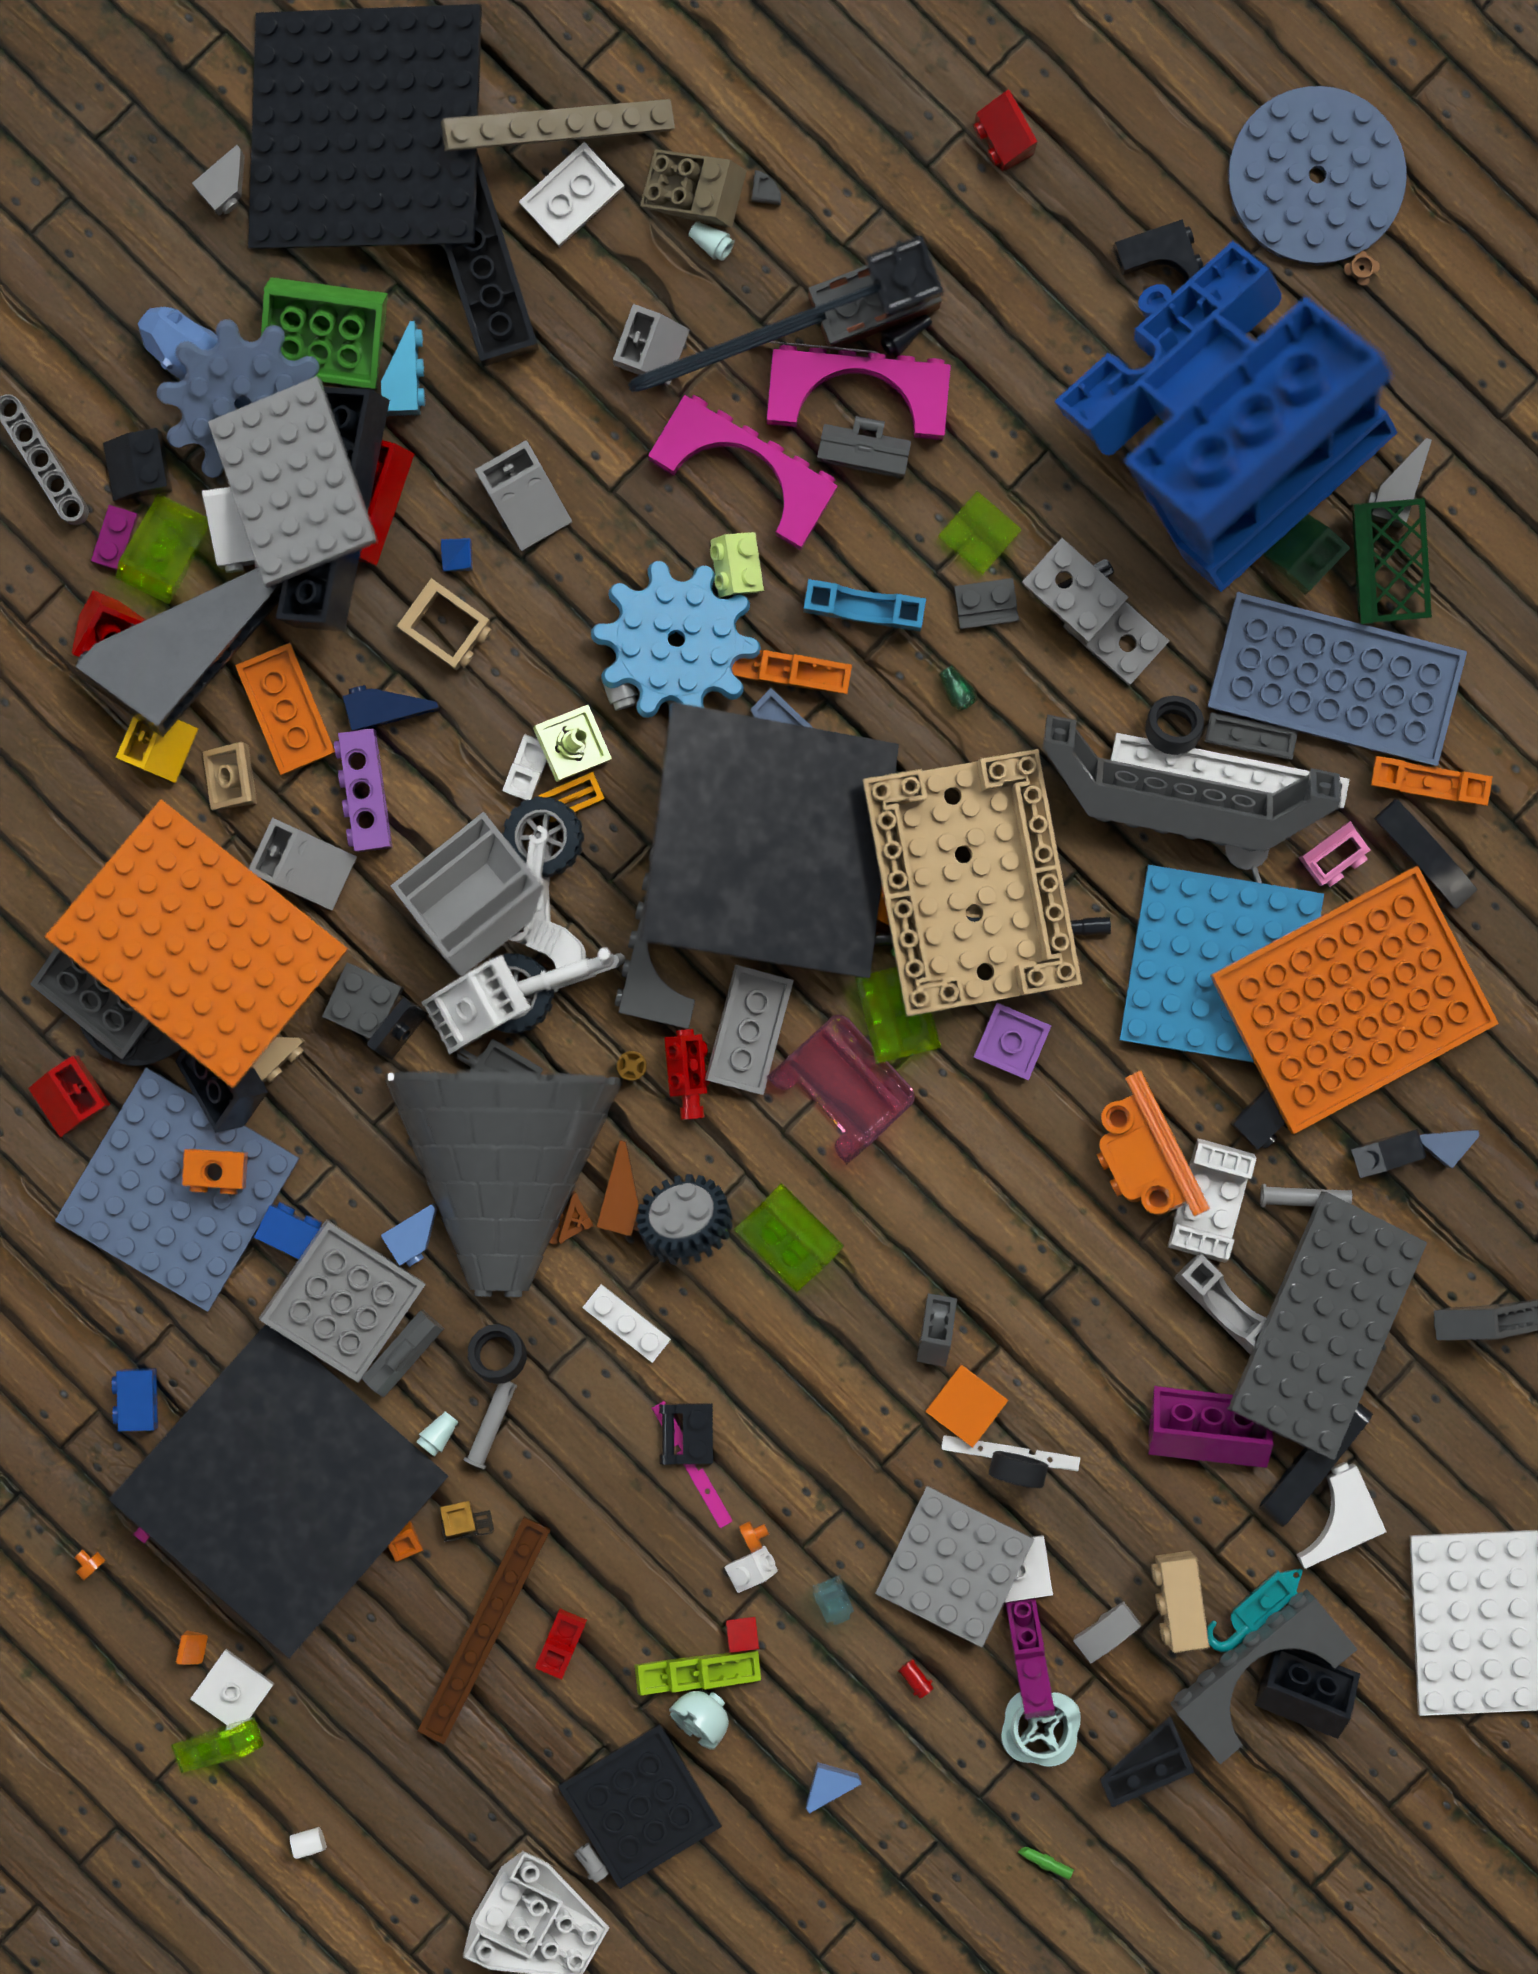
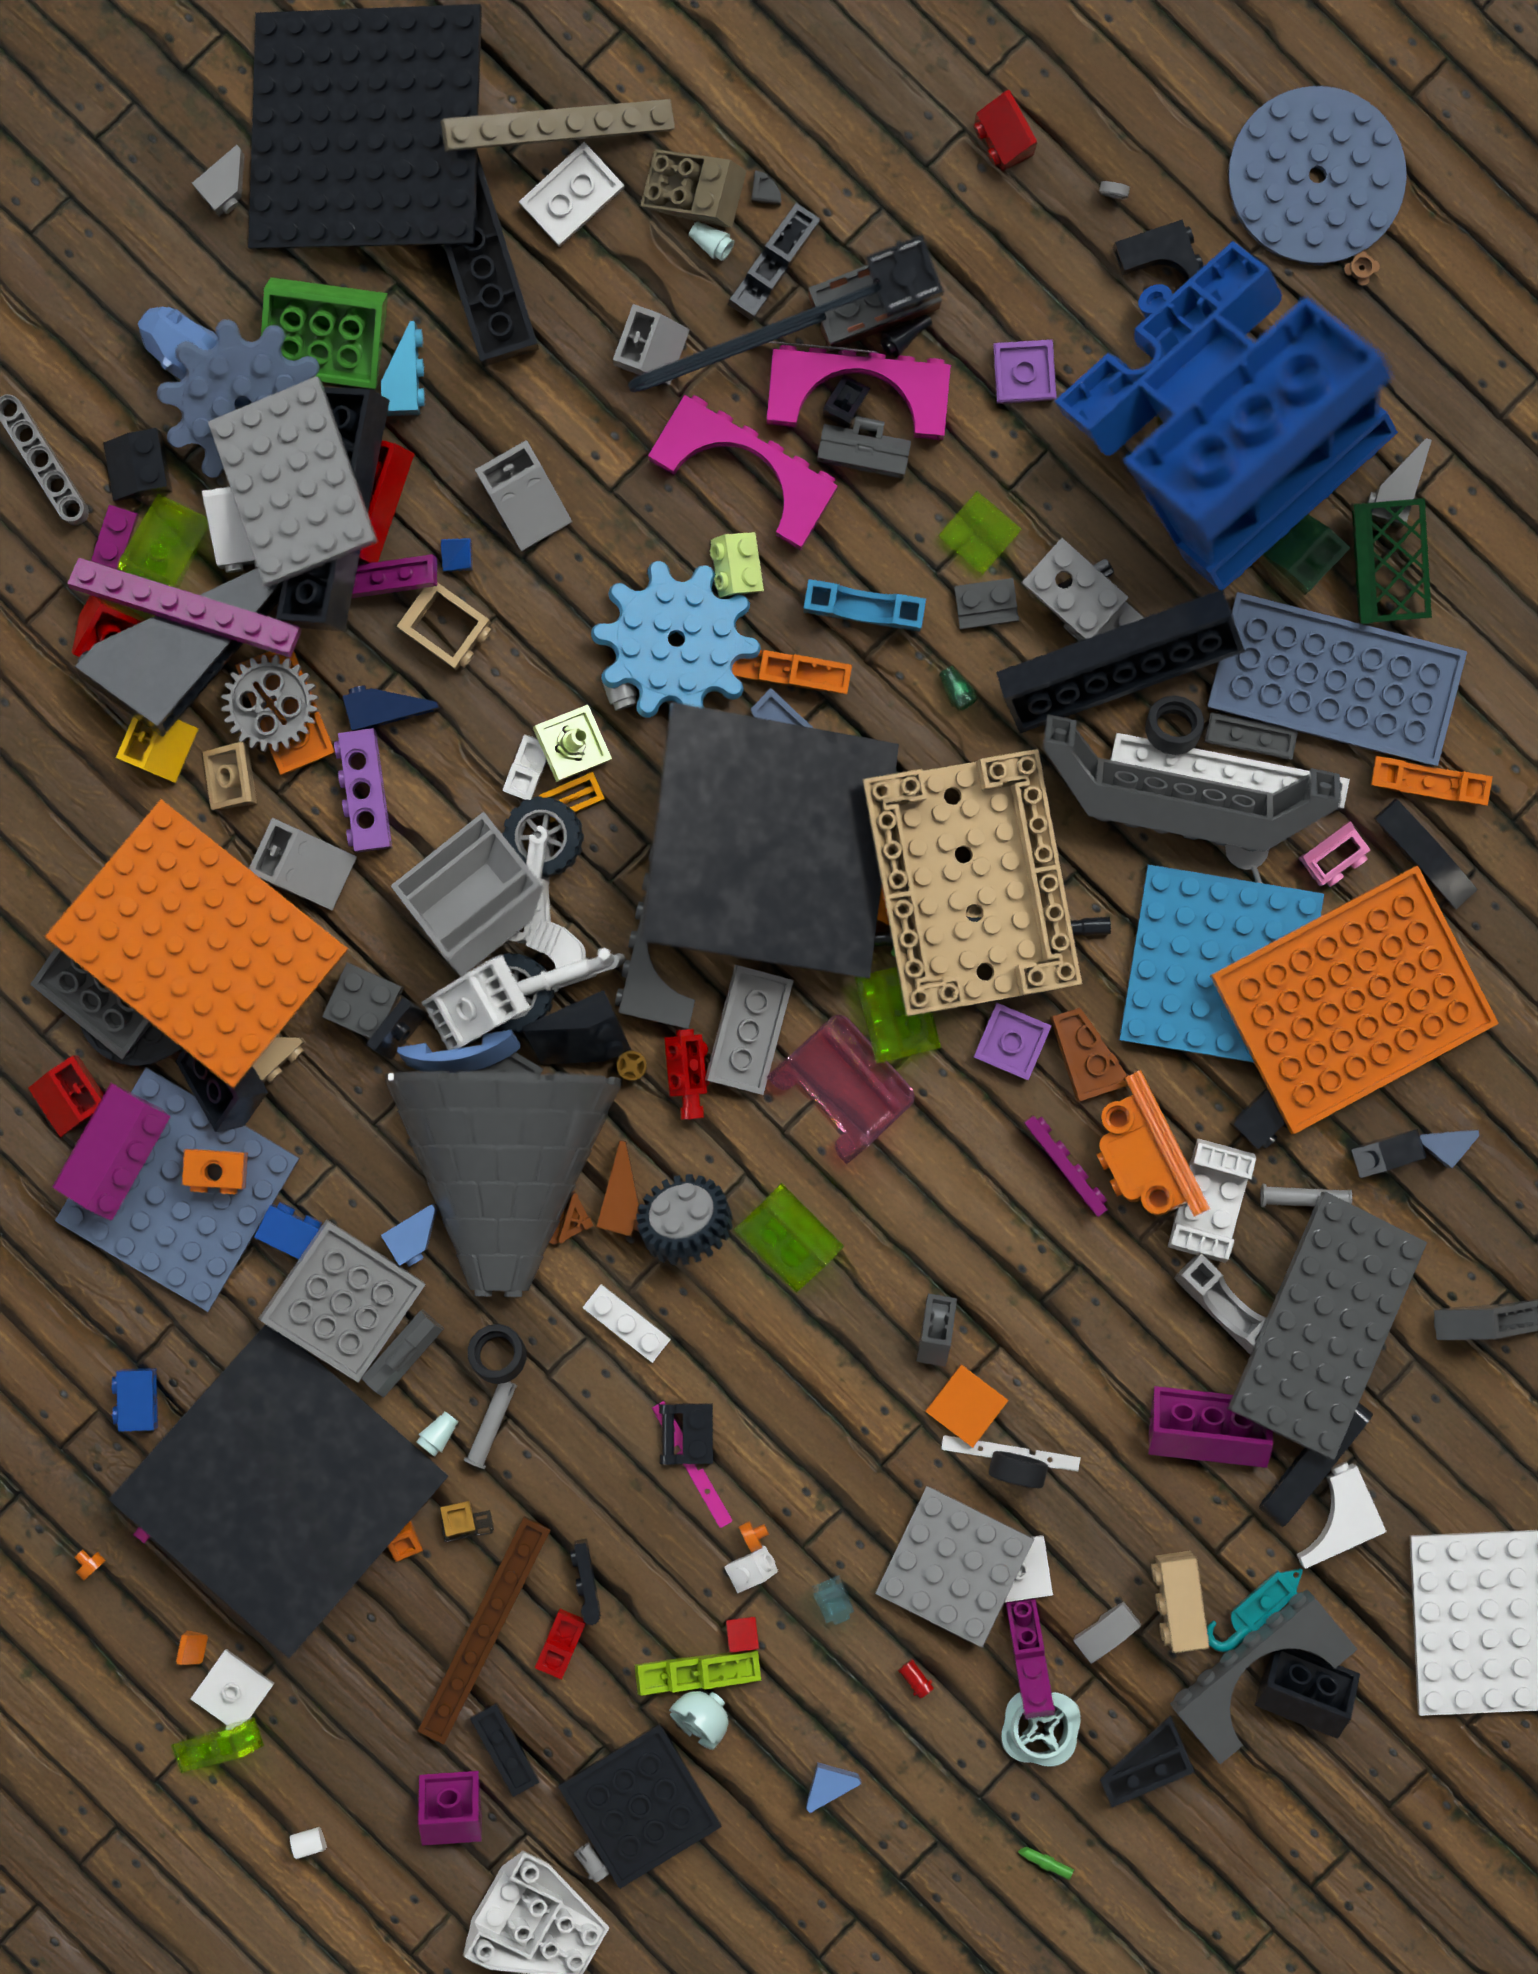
(111, 1151): none -> magenta slope
(184, 607): none -> magenta plate
(249, 719): none -> light grey gear
(395, 576): none -> magenta plate
(450, 1808): none -> magenta slope
(494, 1049): none -> medium blue slope
(505, 1749): none -> black plate
(578, 1033): none -> black slope
(586, 1583): none -> black hinge
(774, 261): none -> black slope
(845, 401): none -> black slope
(1024, 371): none -> medium lavender plate
(1074, 1174): none -> magenta plate
(1086, 1057): none -> dark orange wing
(1114, 190): none -> light grey tile
(1120, 661): none -> black brick

